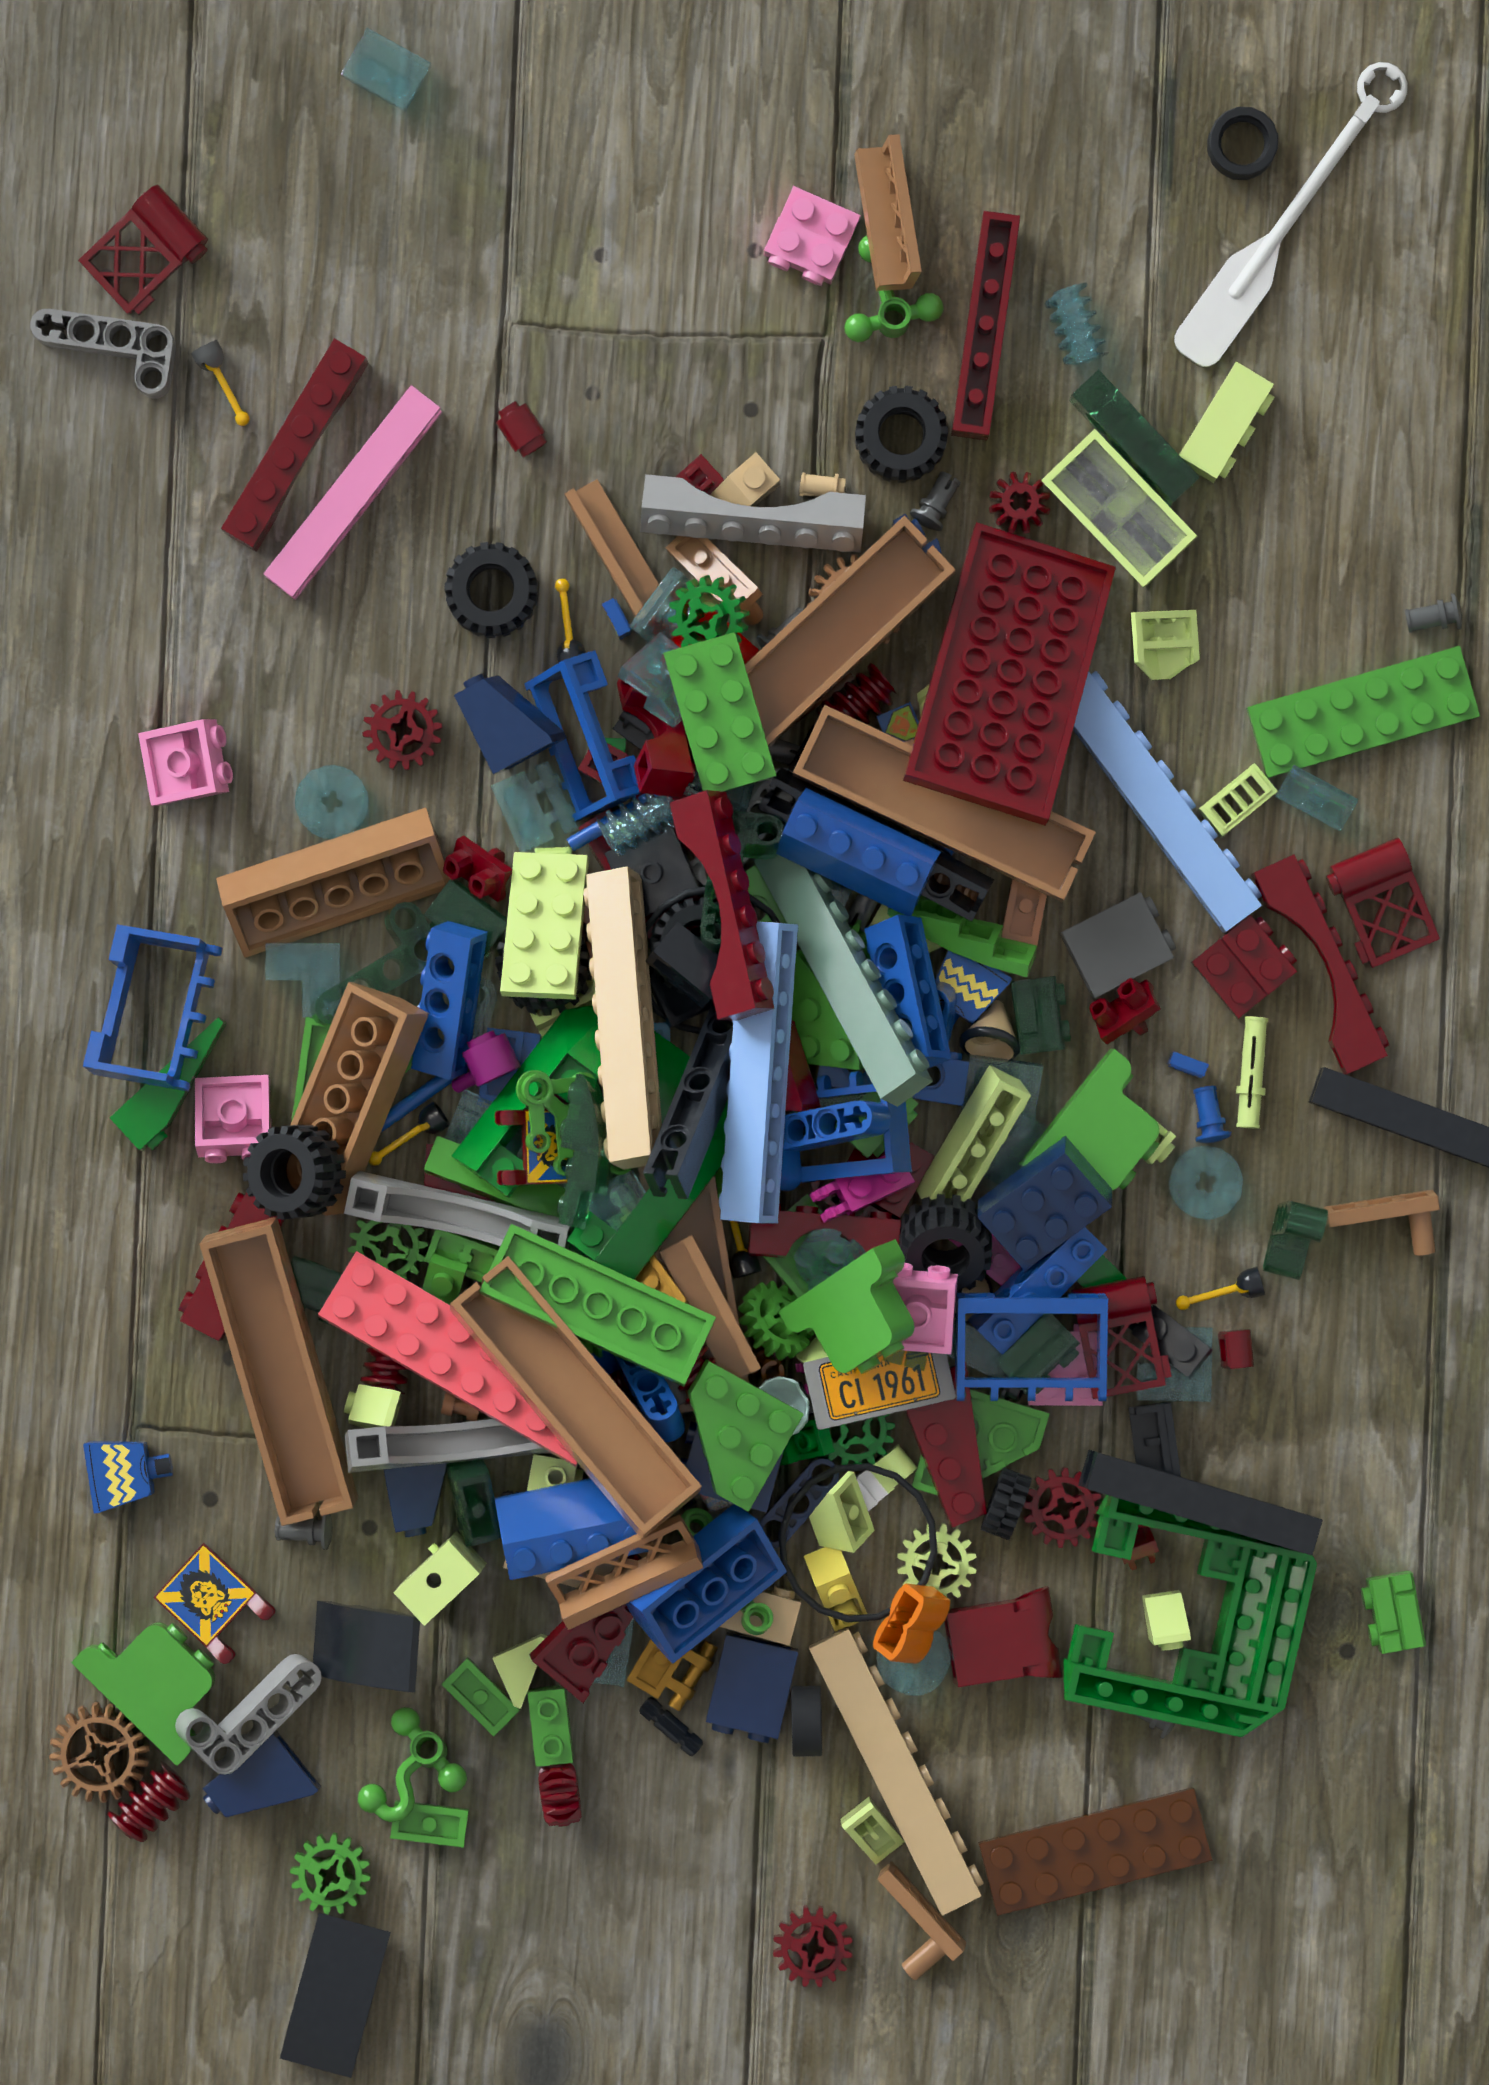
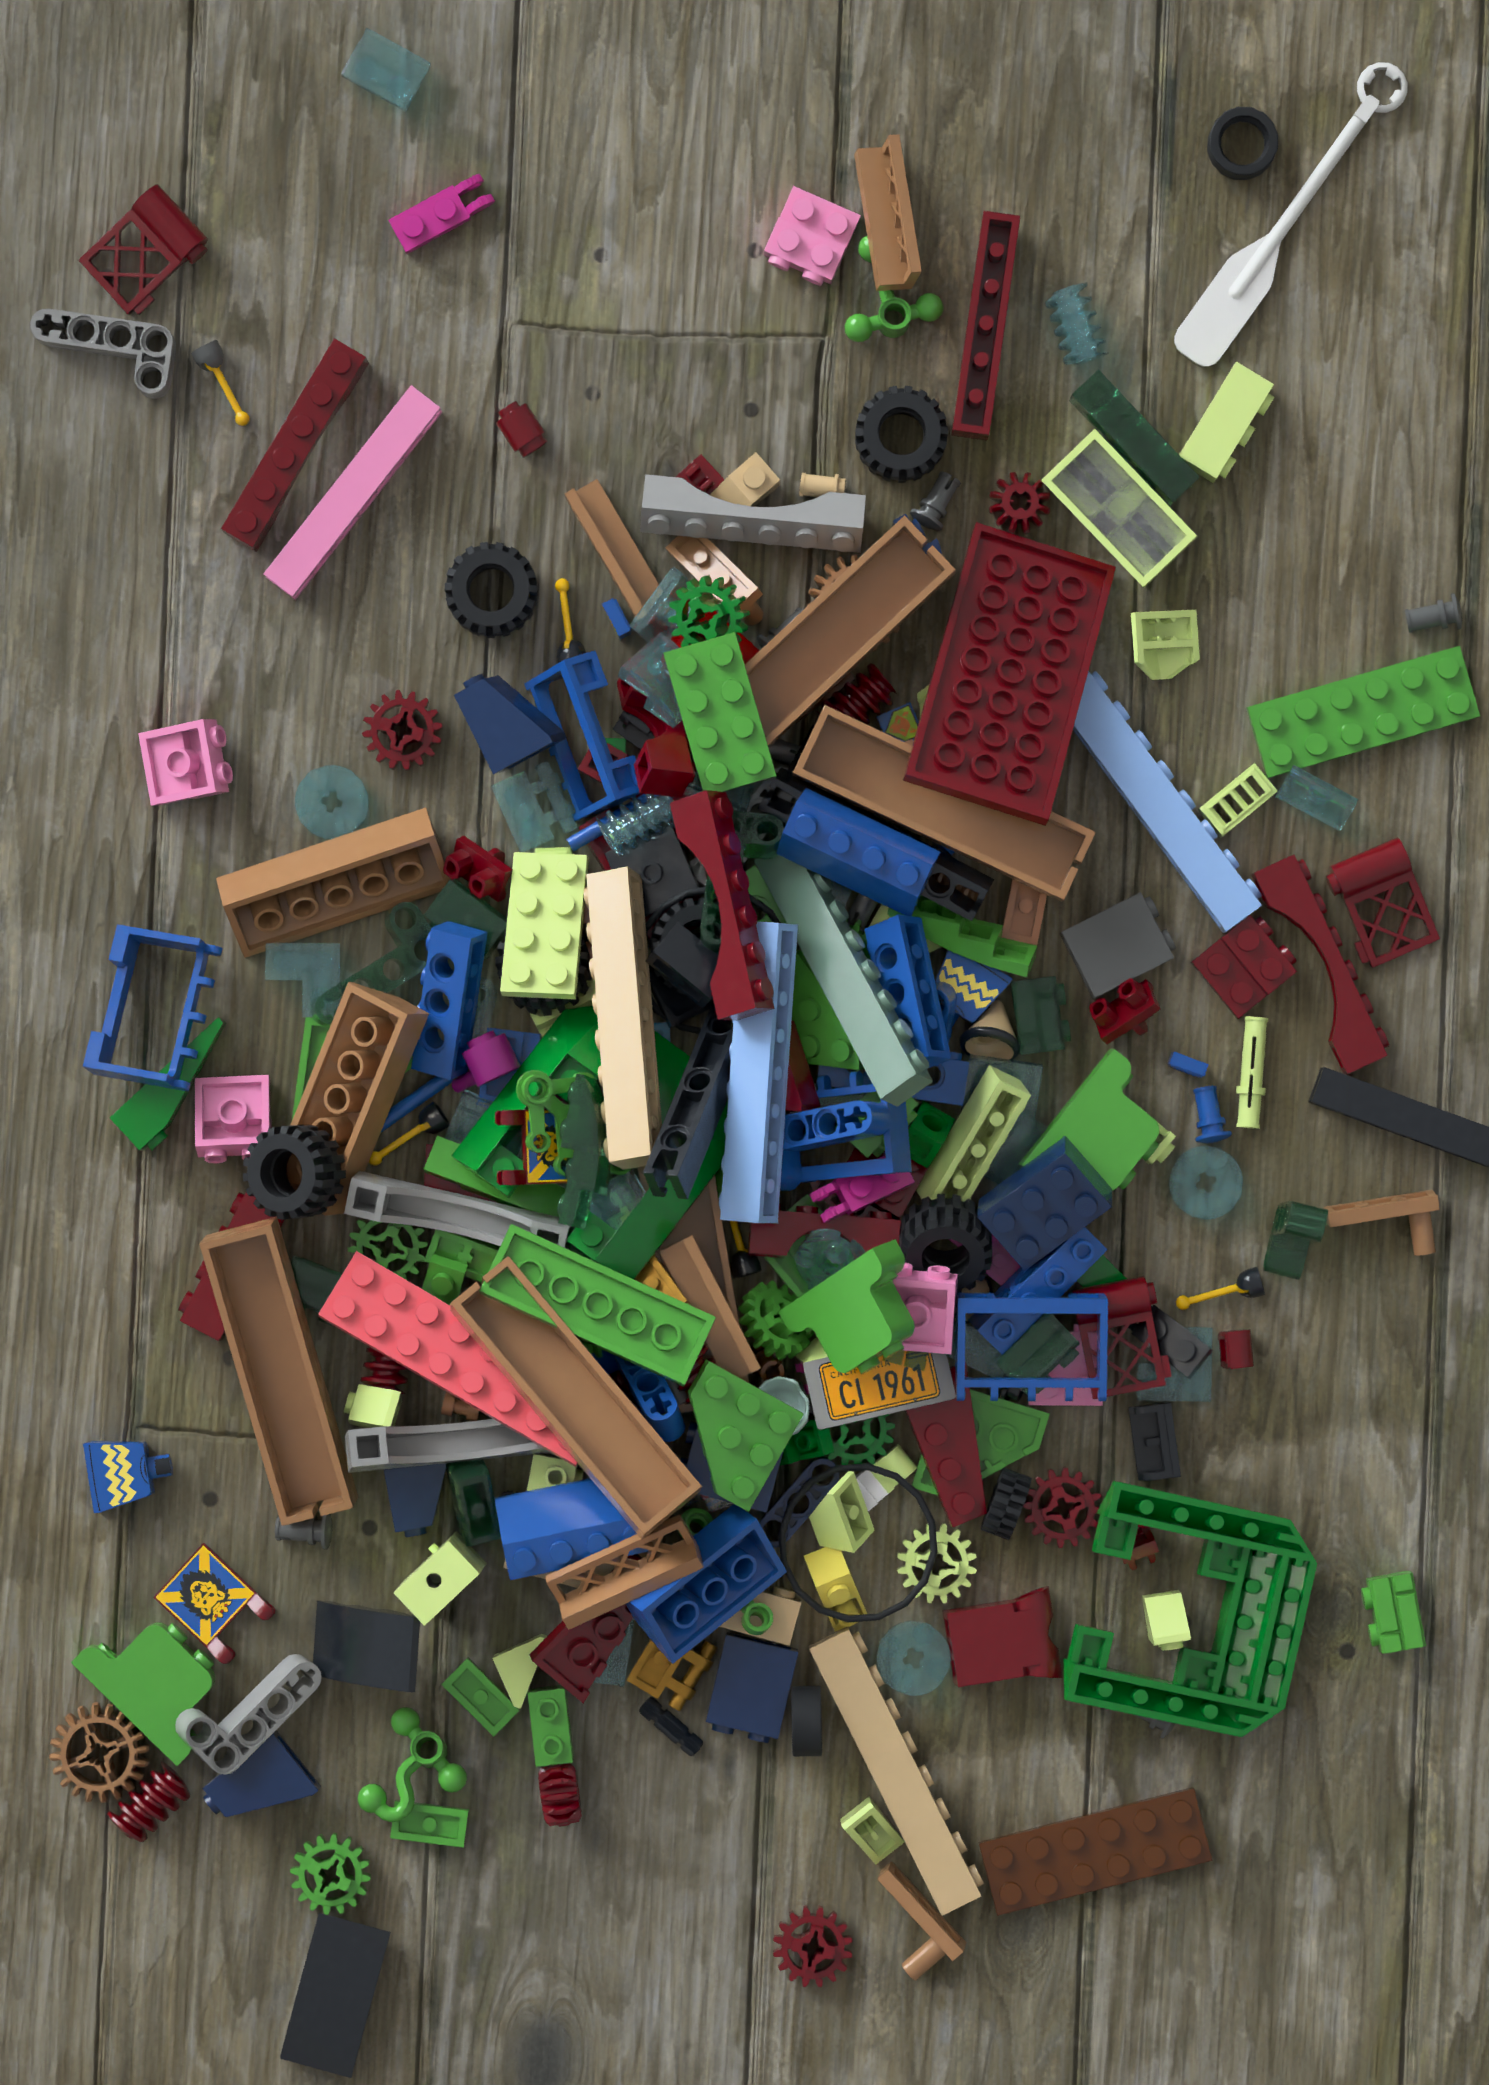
(438, 214): none -> dark pink hinge
(911, 1624): orange brick -> none
(928, 1133): none -> green brick
(1200, 1502): black piece -> none

